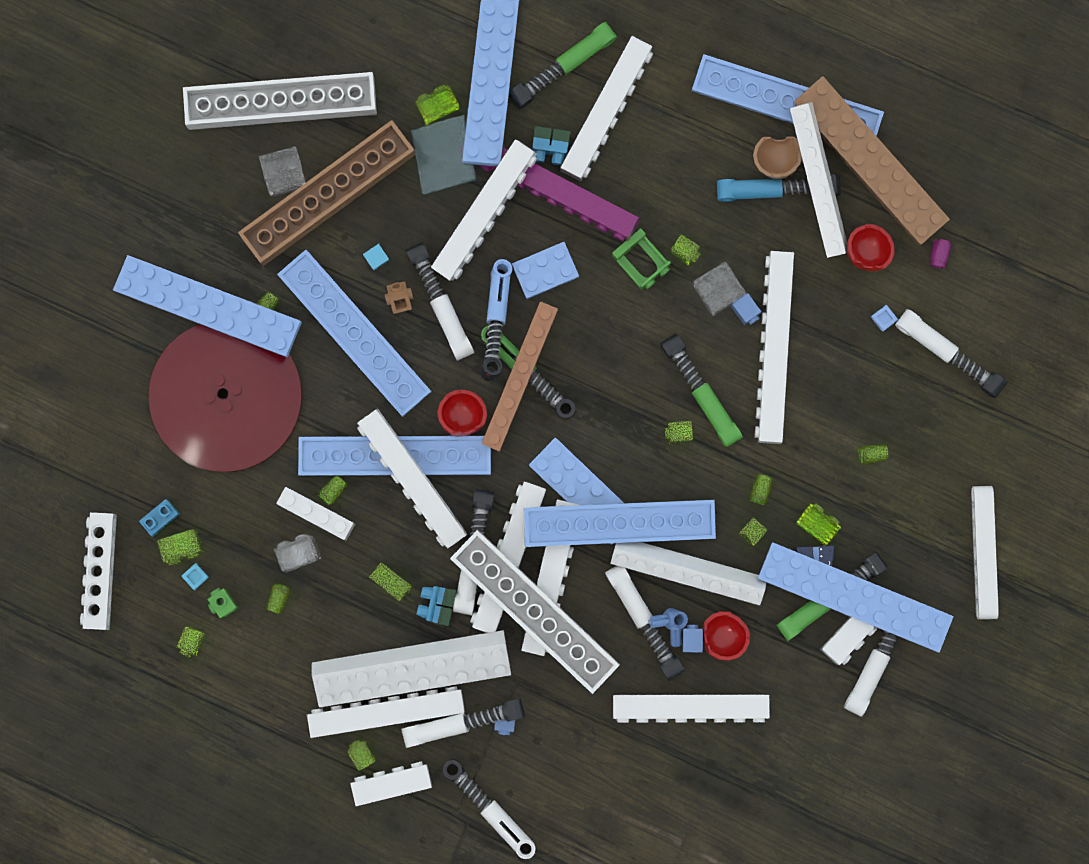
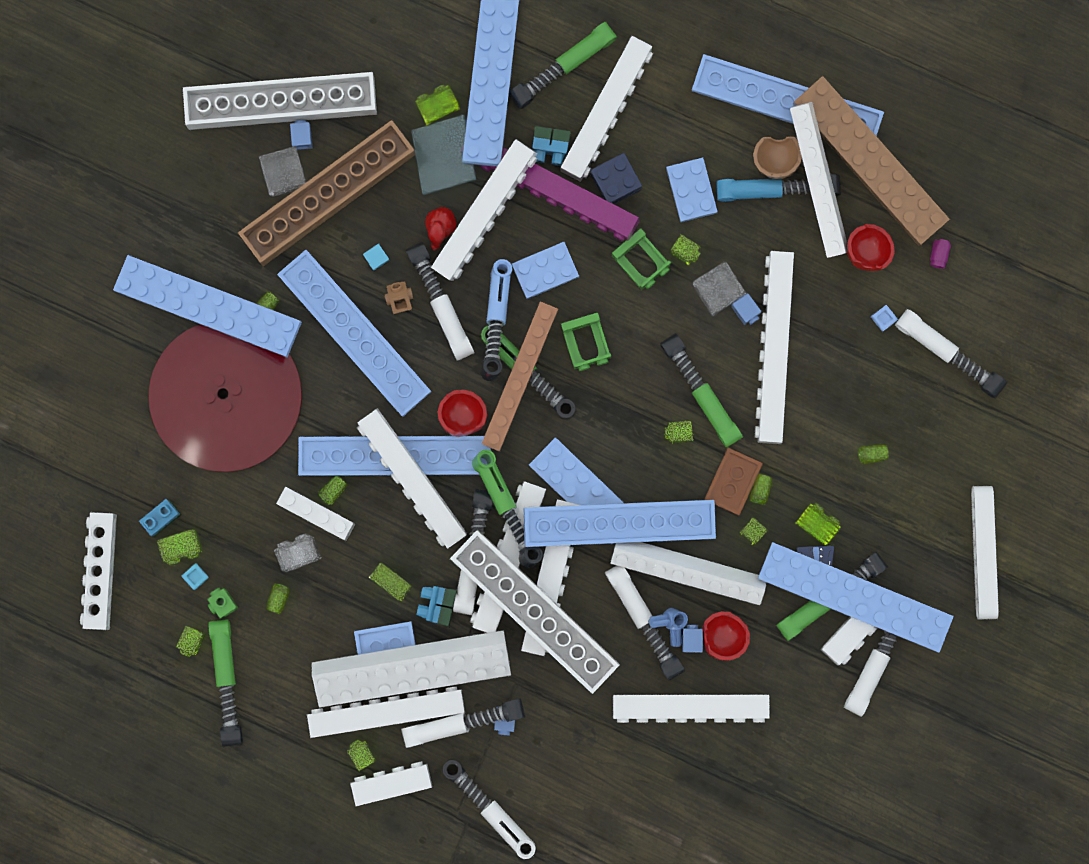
(225, 679): none -> piece
(301, 135): none -> medium blue brick
(384, 638): none -> light blue plate
(440, 225): none -> red hair
(505, 504): none -> piece
(603, 352): none -> bright green panel
(616, 179): none -> dark blue brick
(691, 190): none -> light blue plate
(733, 481): none -> dark orange tile

